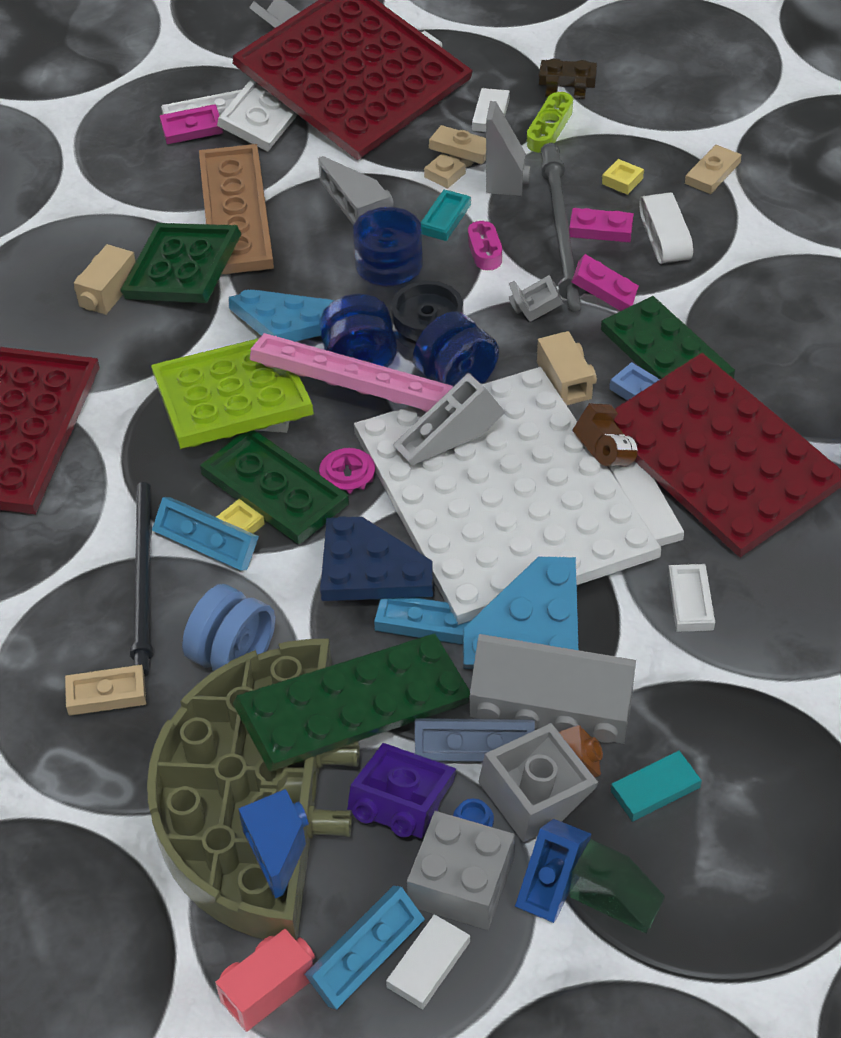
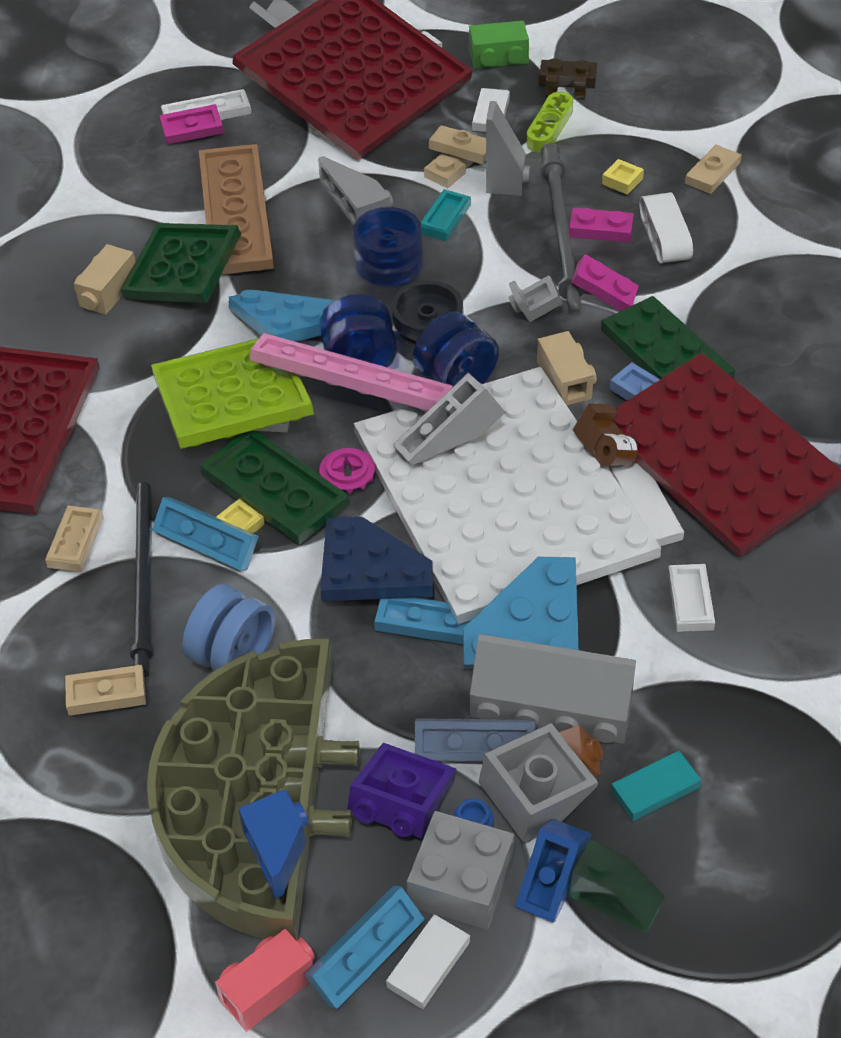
(74, 538): none -> tan plate
(256, 116): white plate -> none
(351, 701): dark green plate -> none
(489, 244): dark pink beam -> none
(498, 44): none -> bright green brick

